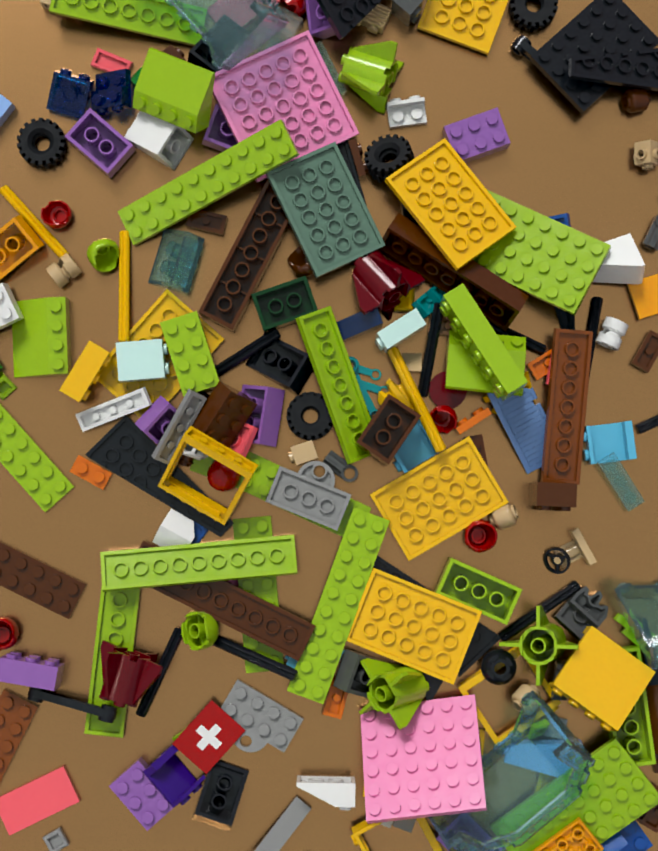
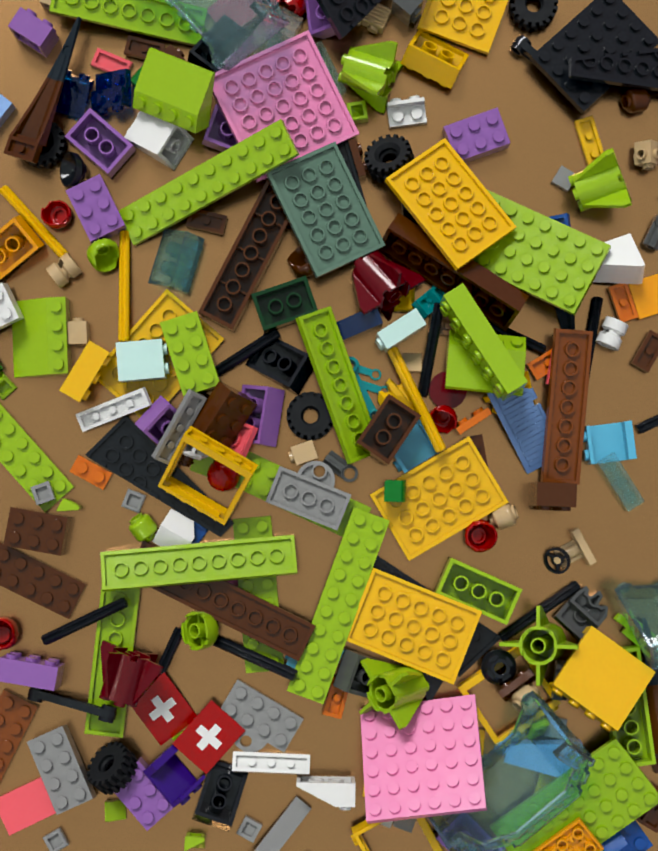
(33, 31): none -> medium lavender brick
(35, 125): none -> reddish brown plate
(37, 531): none -> reddish brown brick
(43, 493): none -> light grey tile
(61, 769): none -> light grey brick
(68, 505): none -> lime slope
(72, 169): none -> black piece
(78, 332): none -> tan brick
(84, 621): none -> black axle
(96, 209): none -> medium lavender brick
(112, 768): none -> black tyre
(114, 810): none -> lime slope
(133, 500): none -> light grey tile
(139, 47): none -> reddish brown plate
(142, 527): none -> lime head
(164, 709): none -> red sticker
(194, 840): none -> lime slope
(249, 828): none -> light grey tile
(271, 763): none -> white plate
(358, 111): none -> lime slope
(395, 491): none -> green piece
(434, 59): none -> yellow slope
(509, 688): none -> reddish brown plate
(561, 178): none -> light grey tile
(588, 138): none -> yellow tile
(601, 184): none -> lime brick
(623, 302): none -> orange plate

